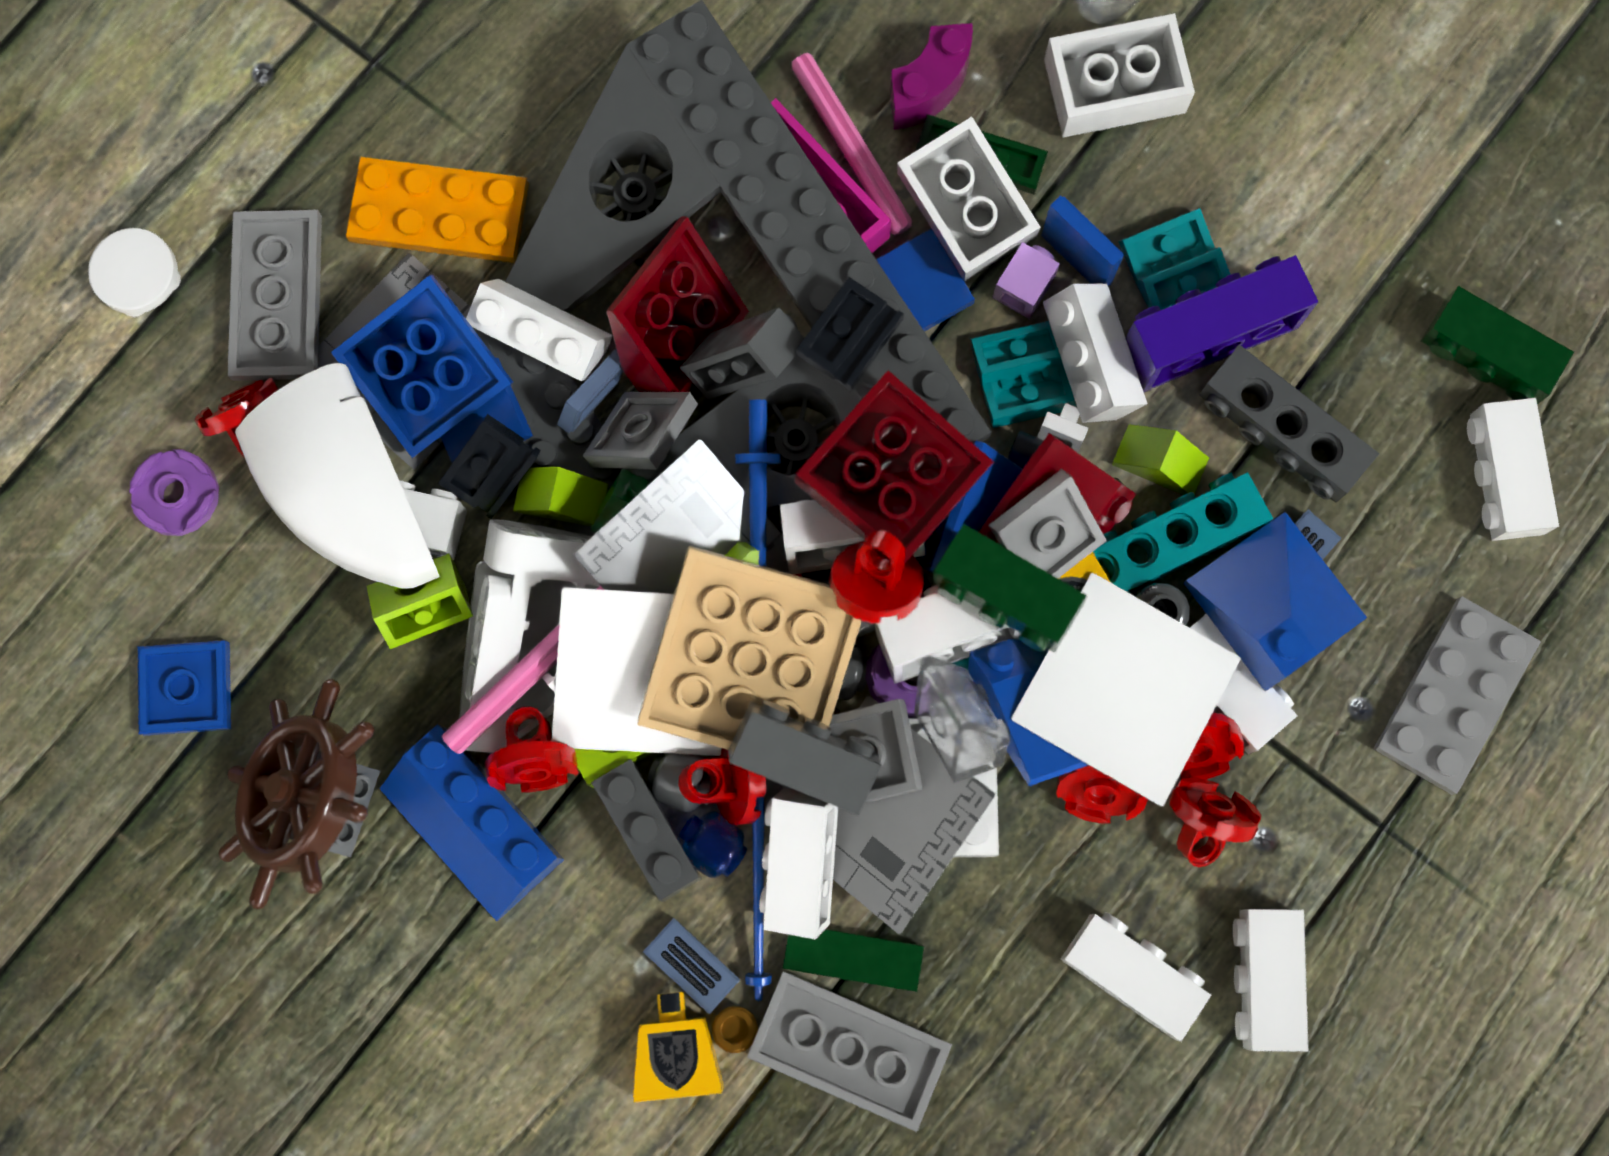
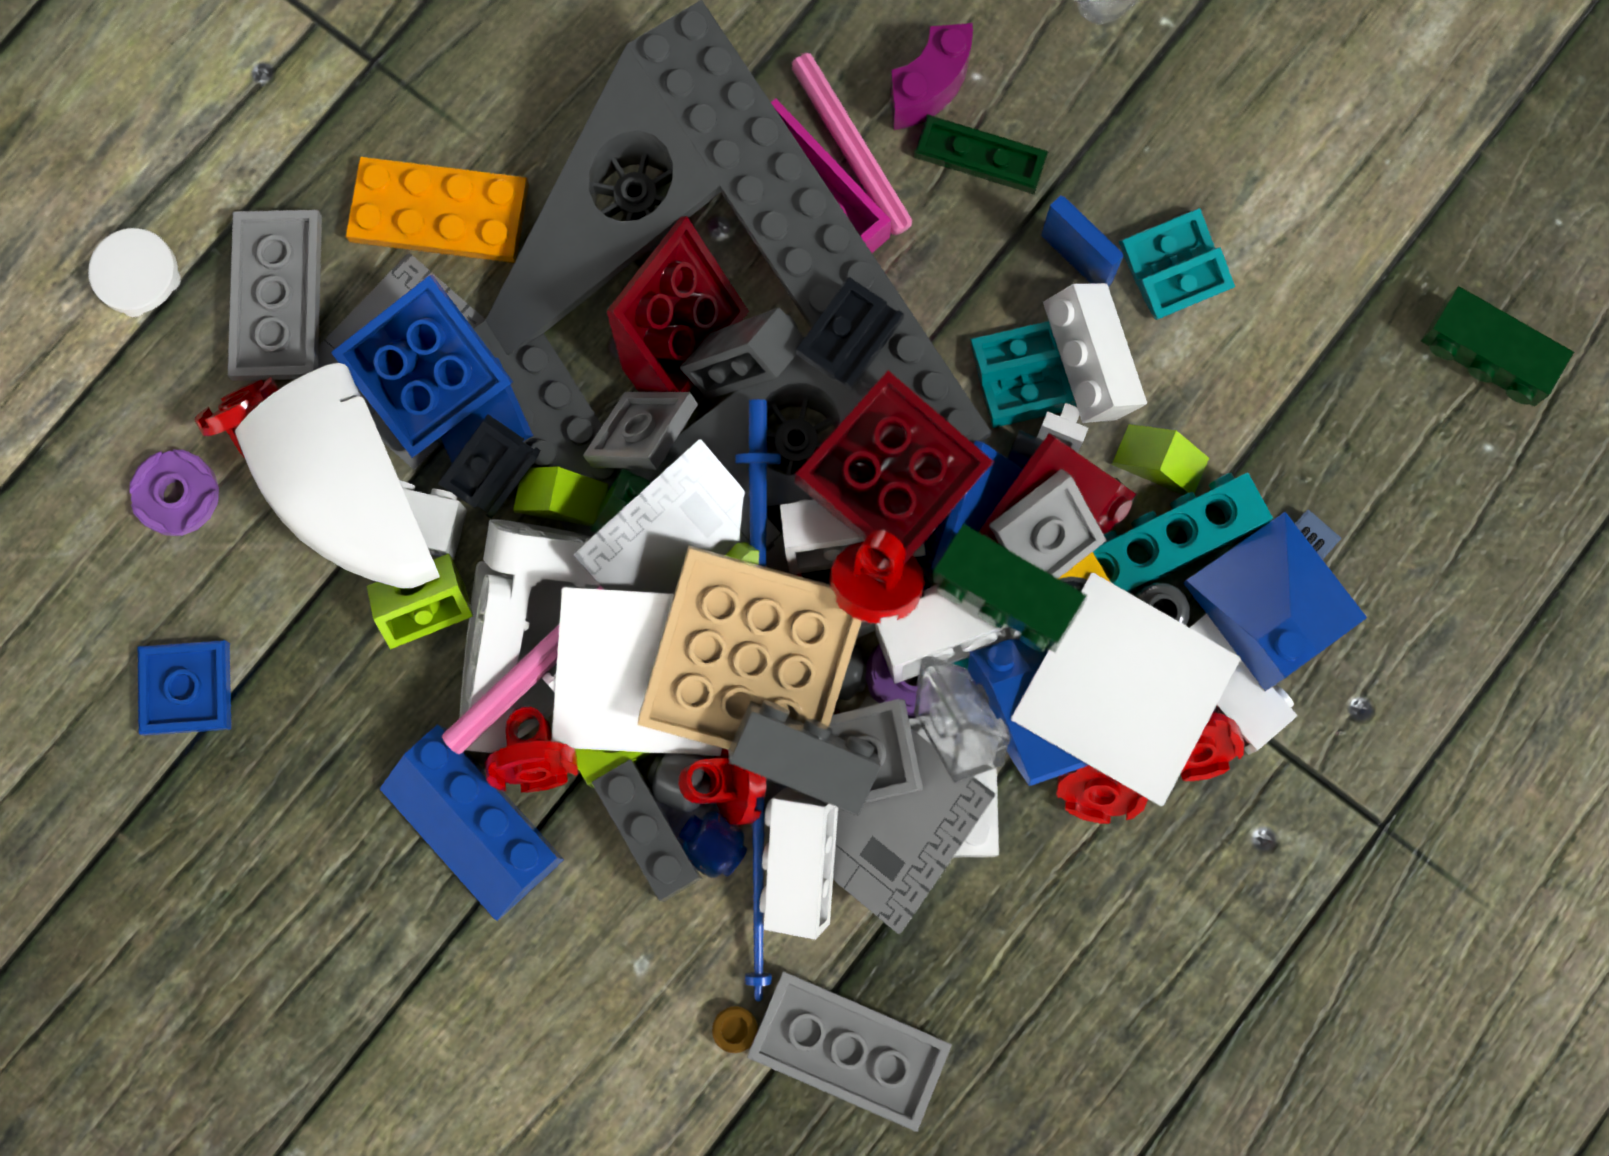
(307, 798): reddish brown brick -> none
(538, 329): white brick -> none
(591, 393): sand blue tile -> none
(675, 1055): yellow torso -> none
(691, 965): sand blue tile -> none
(856, 959): dark green tile -> none
(926, 280): blue tile -> none
(968, 199): white brick -> none
(1026, 279): lavender brick -> none
(1118, 75): white brick -> none
(1137, 975): white brick -> none
(1213, 816): red tile -> none
(1214, 323): dark purple brick -> none
(1271, 980): white brick -> none
(1312, 425): dark grey brick -> none
(1457, 695): light grey plate -> none
(1512, 469): white brick -> none

